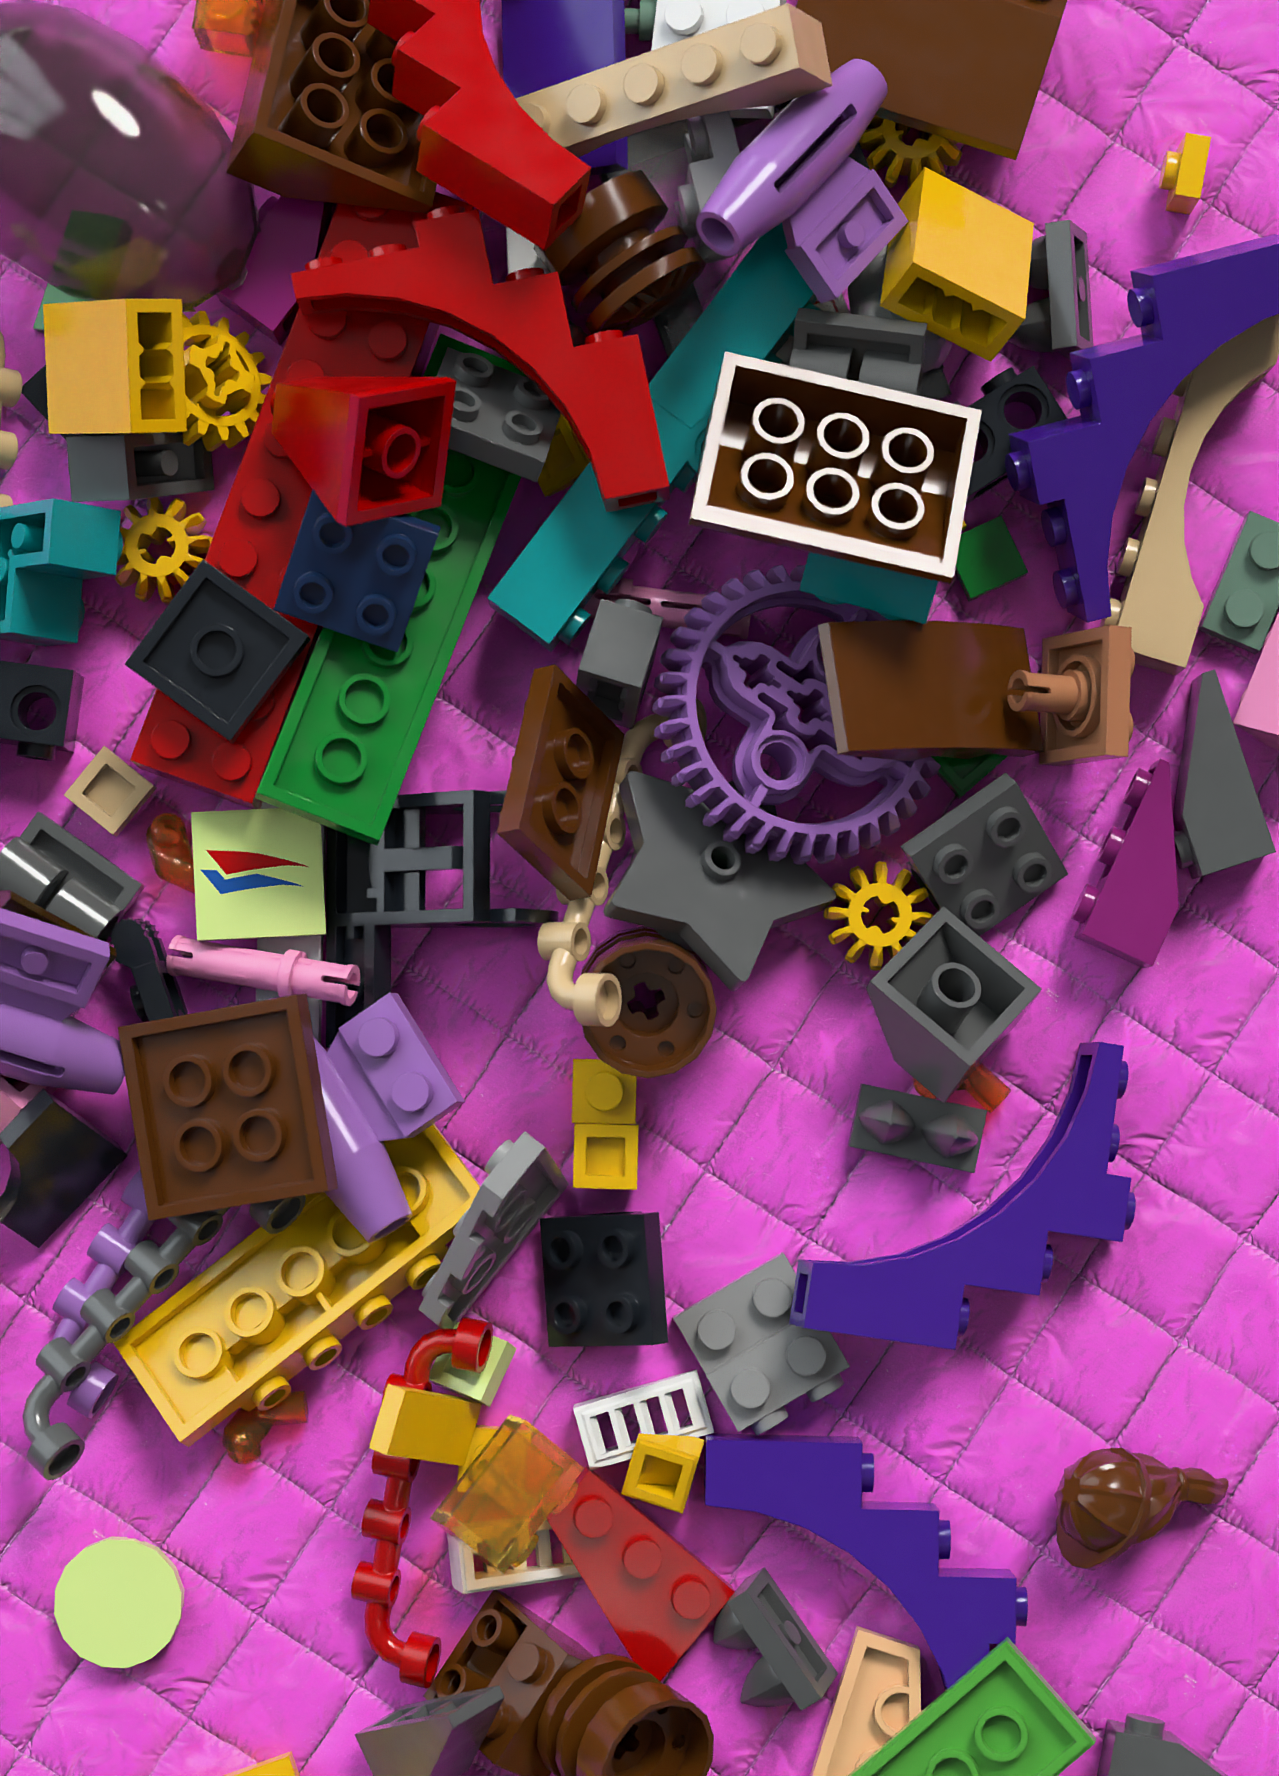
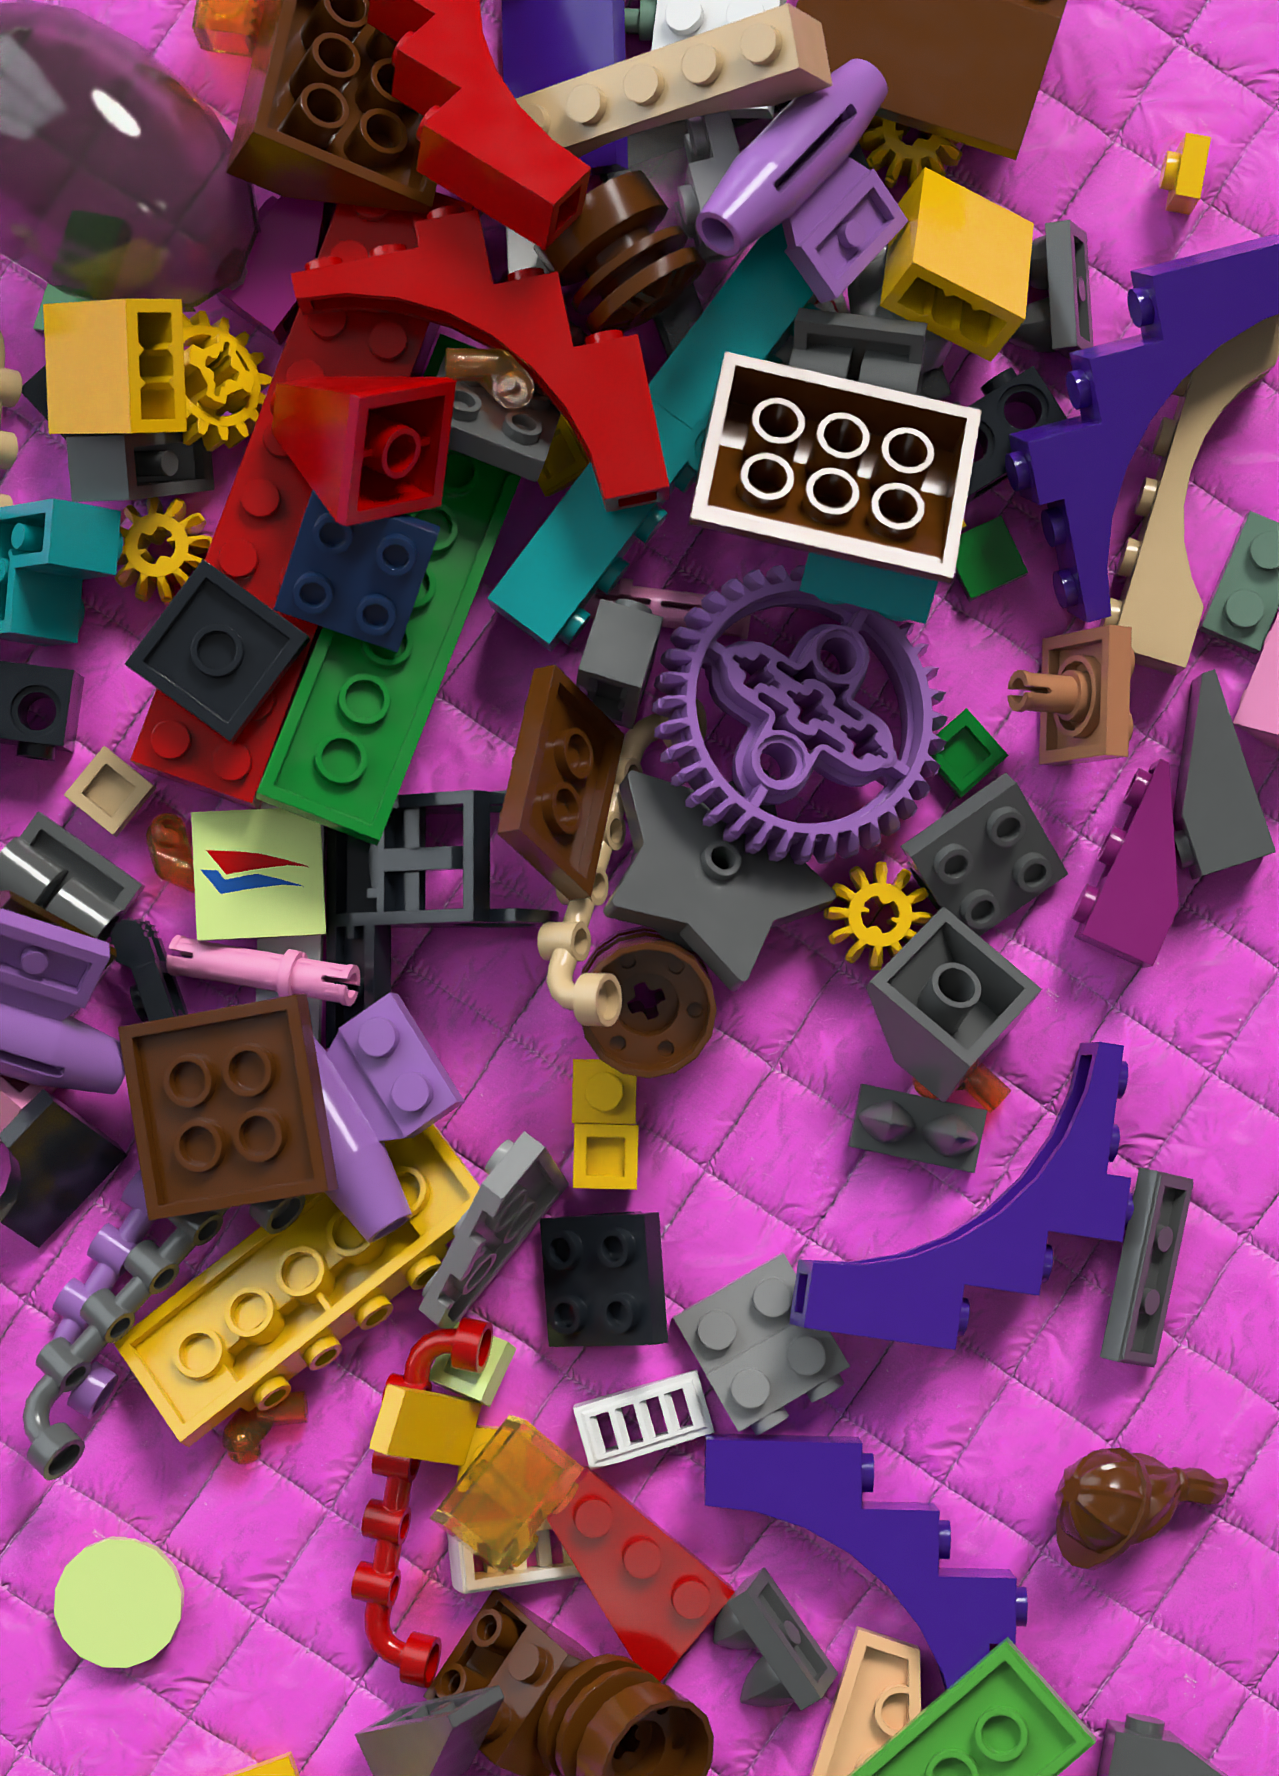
(494, 371): none -> clear orange arm
(663, 1469): yellow slope -> none
(926, 689): reddish brown slope -> none
(1147, 1268): none -> dark grey tile

